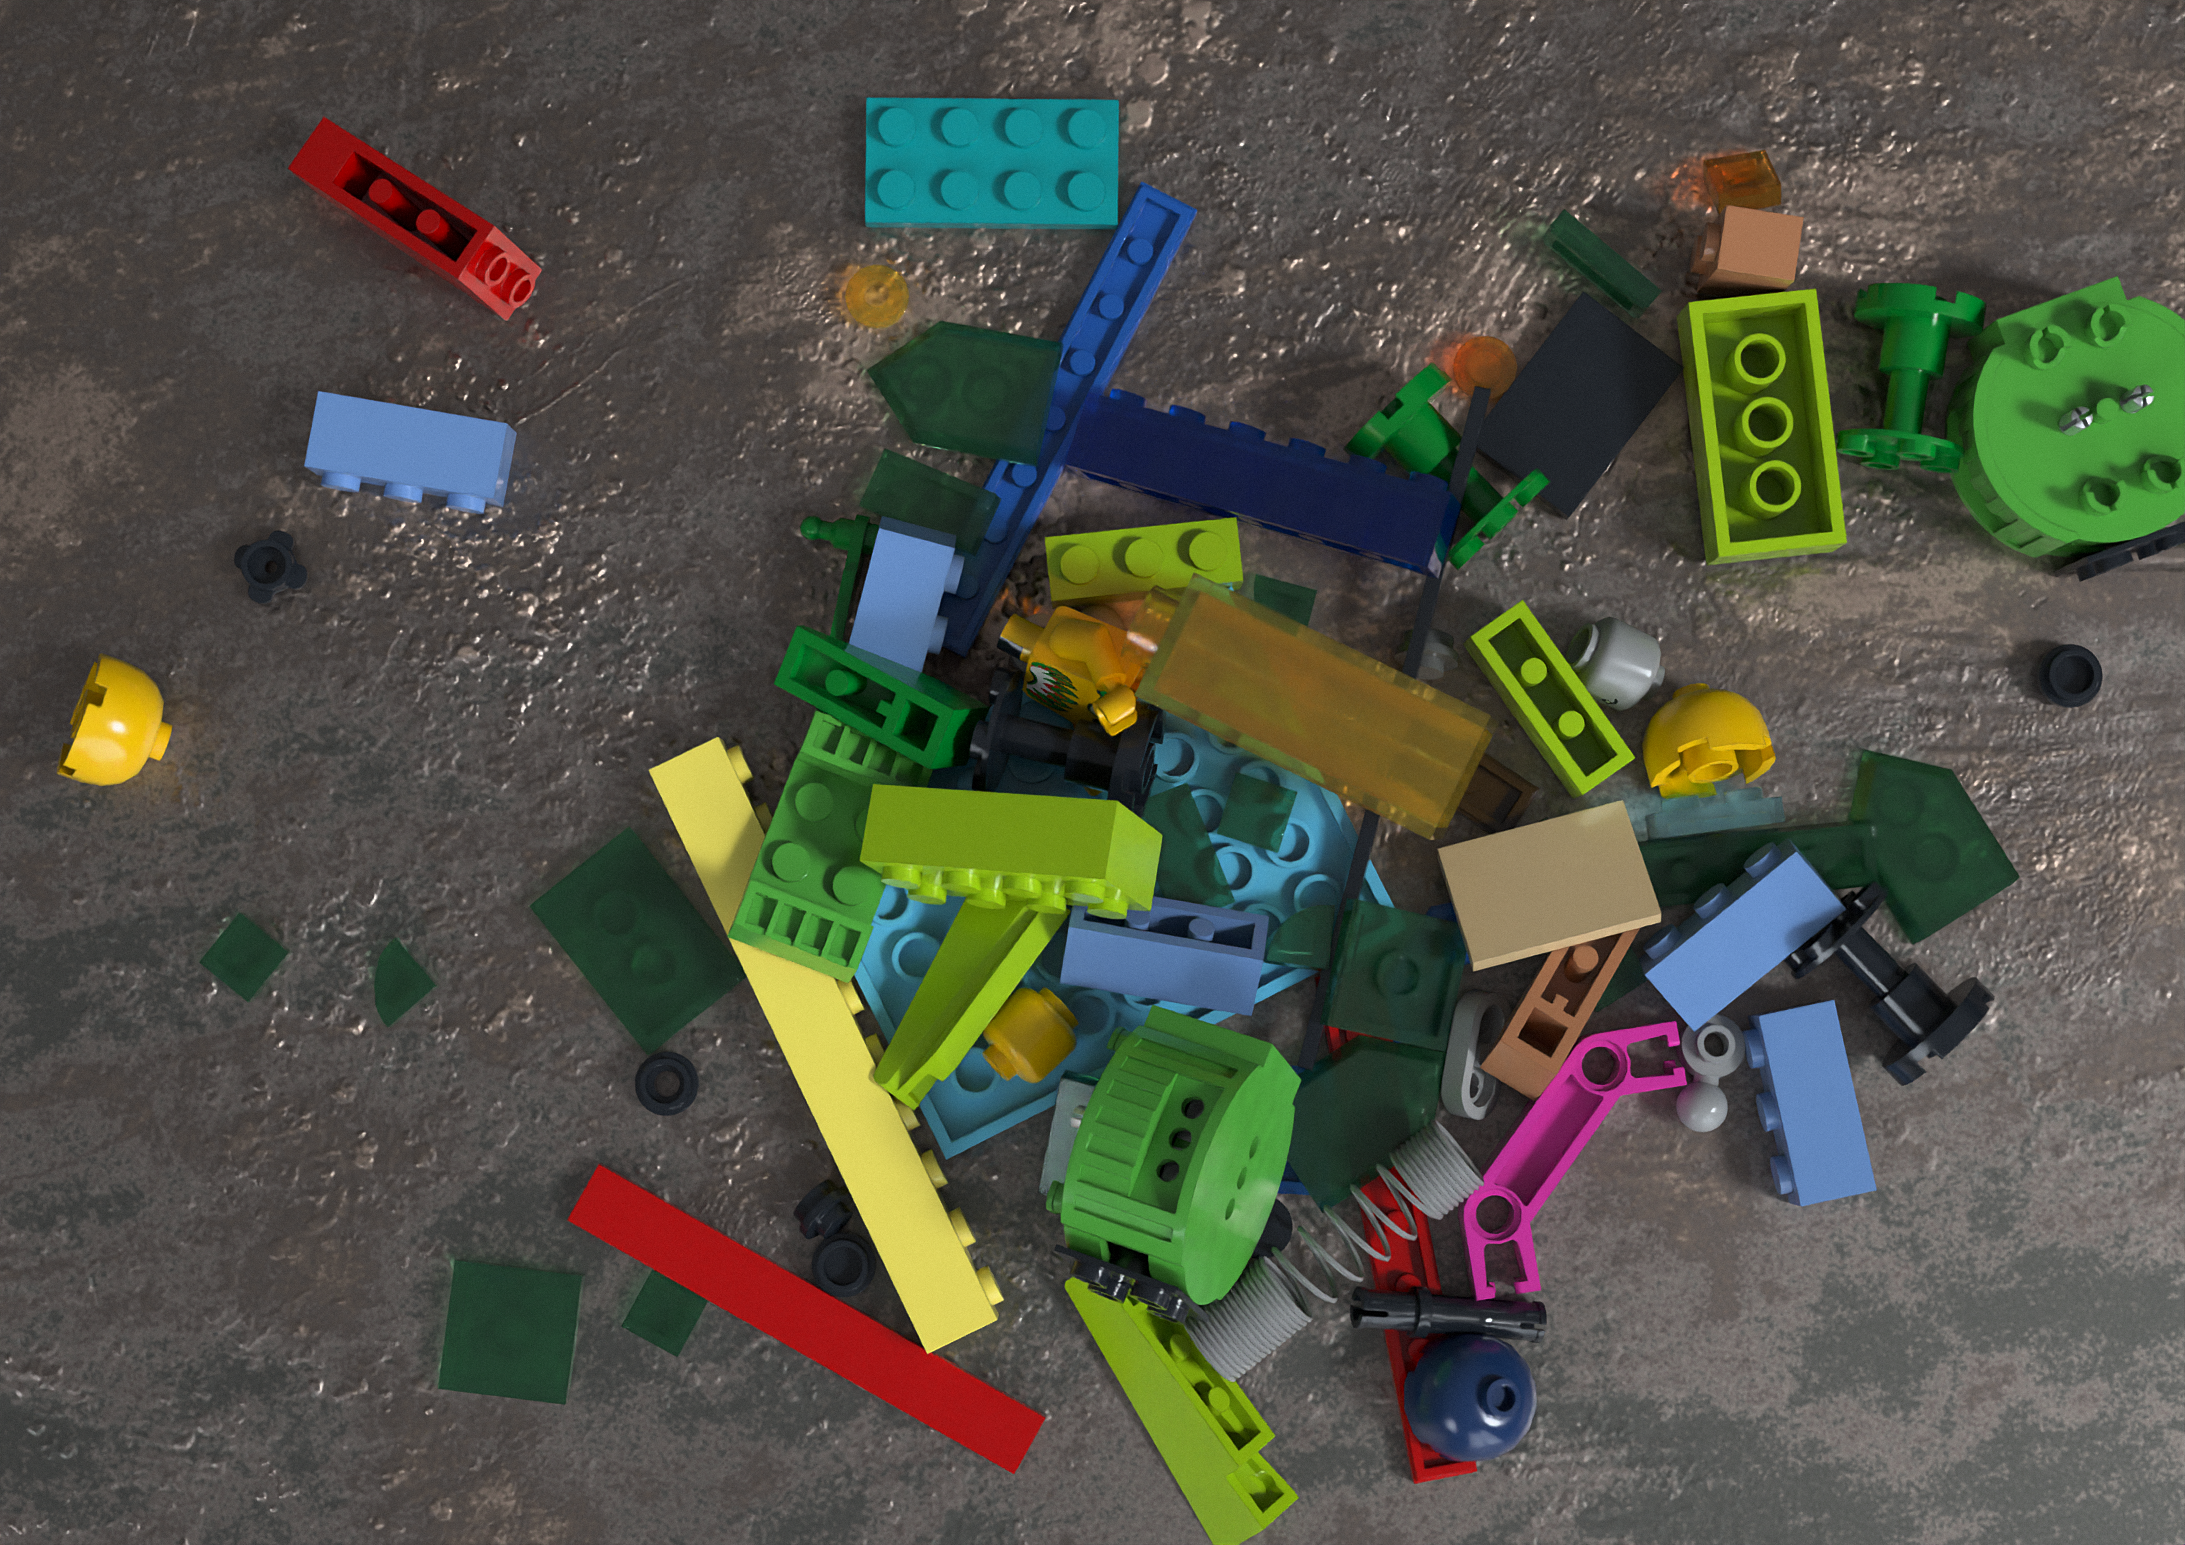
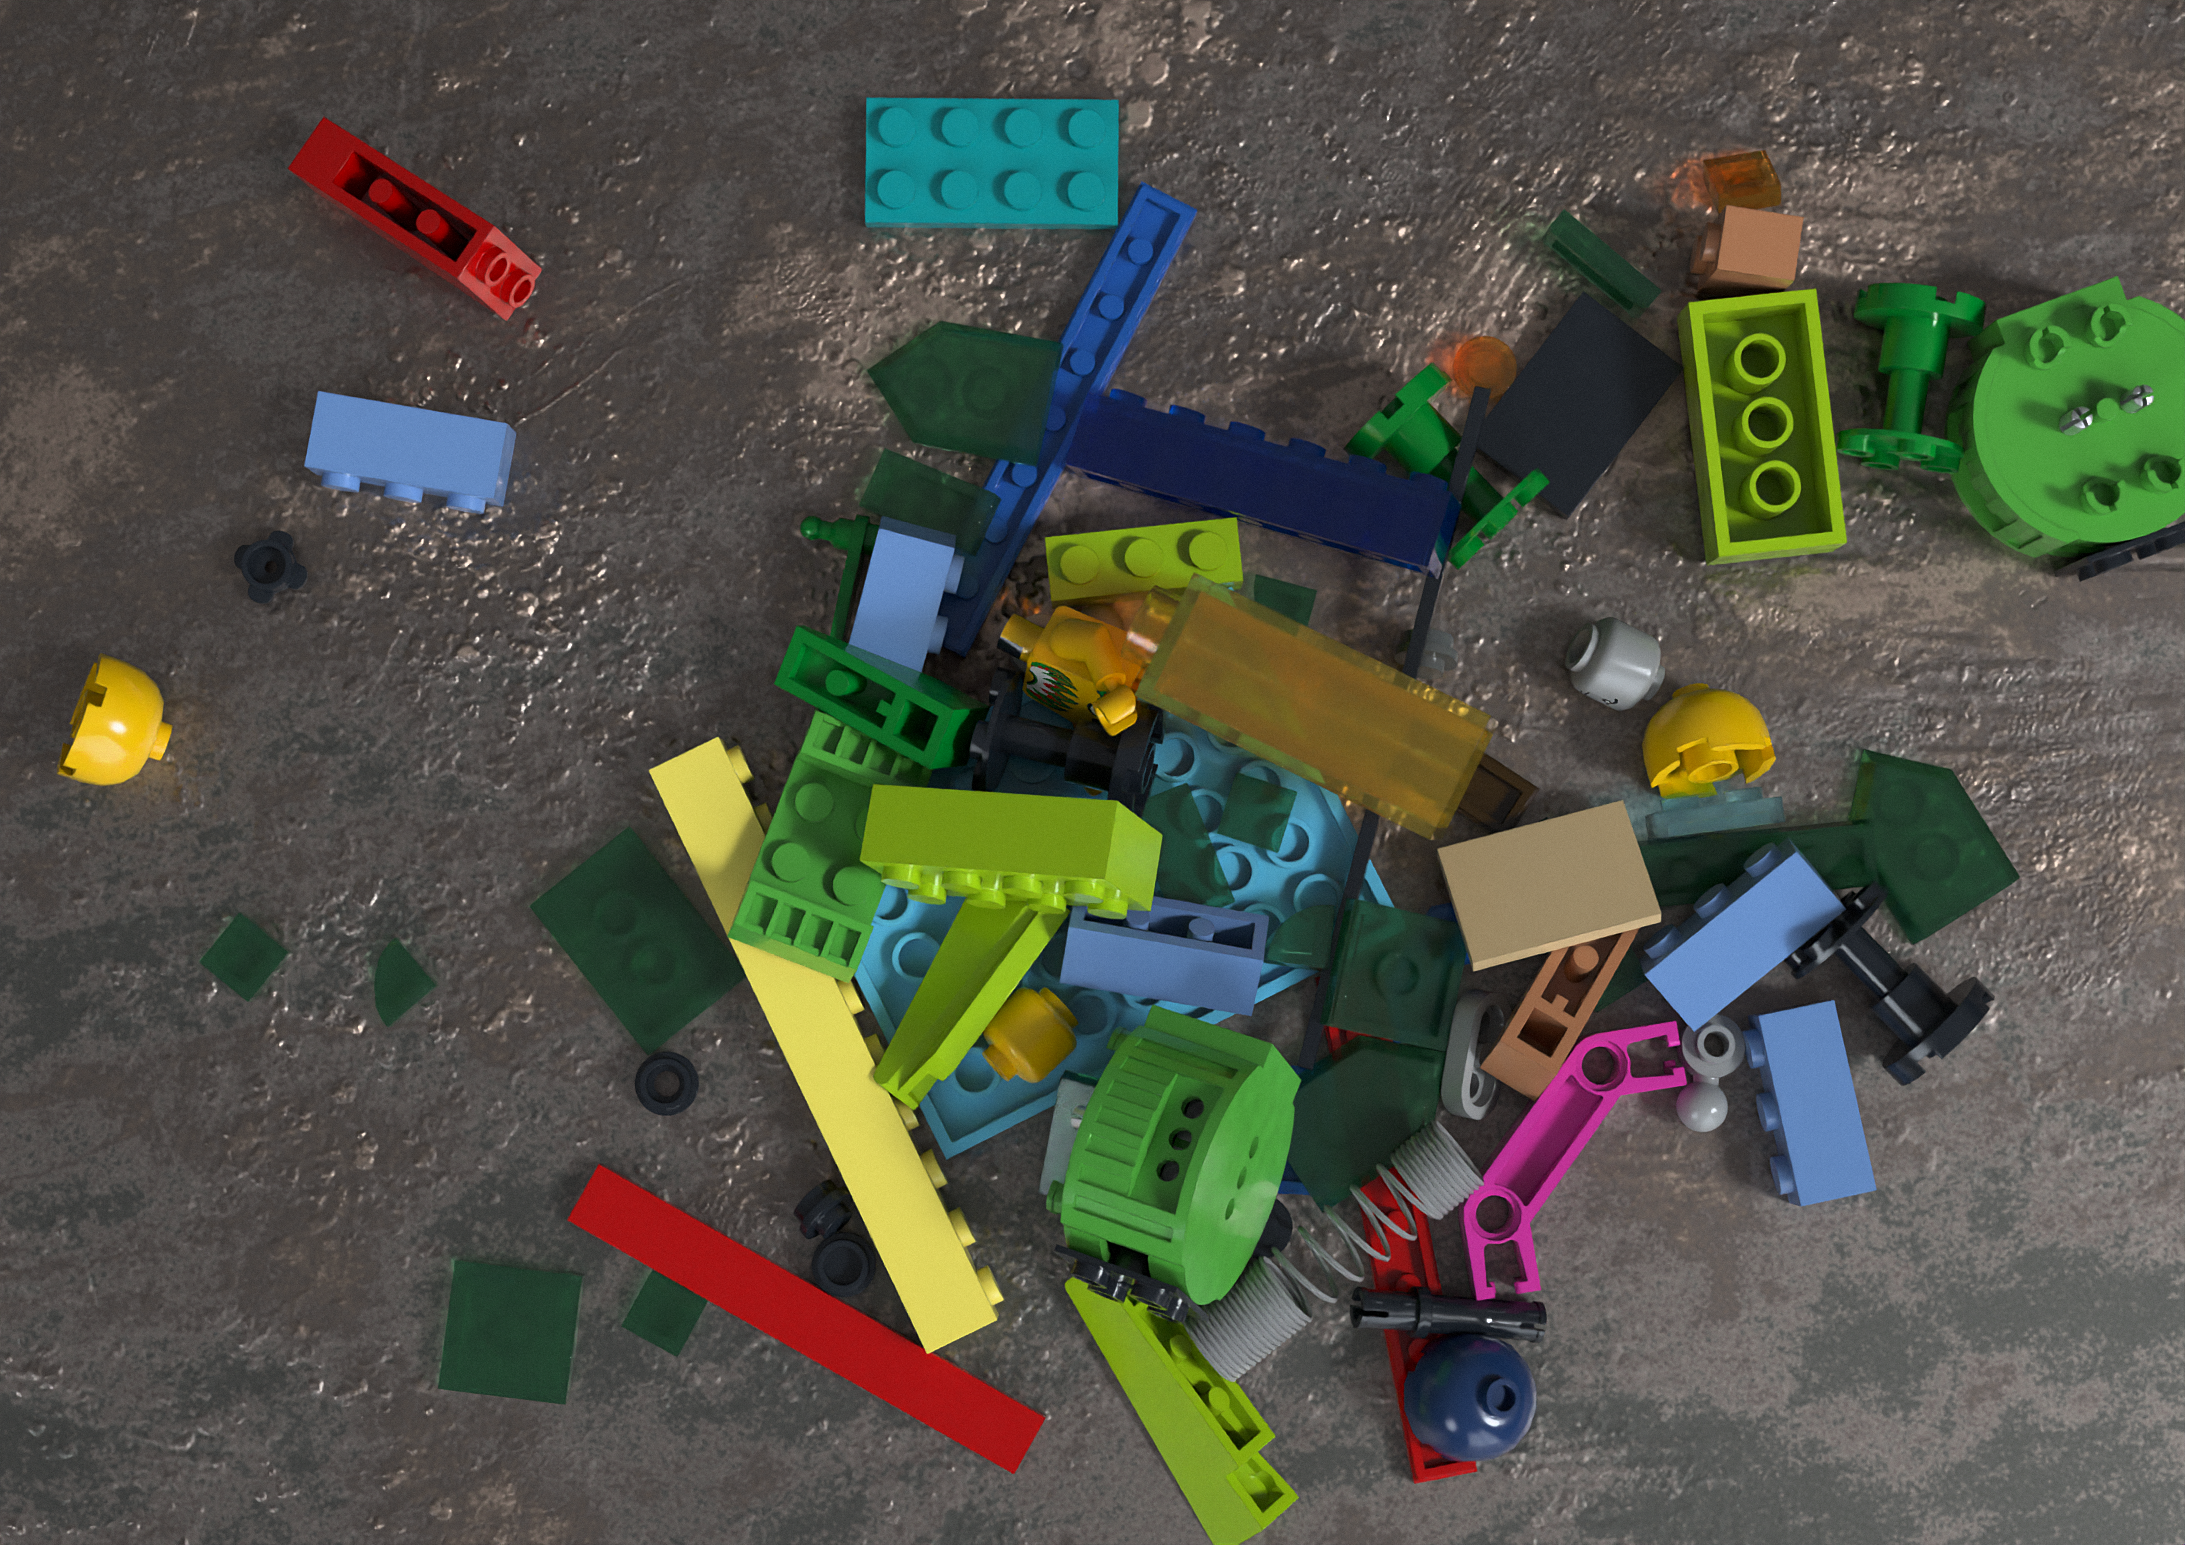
(877, 316): clear yellow plate -> none
(1548, 700): lime brick -> none
(2069, 676): black plate -> none

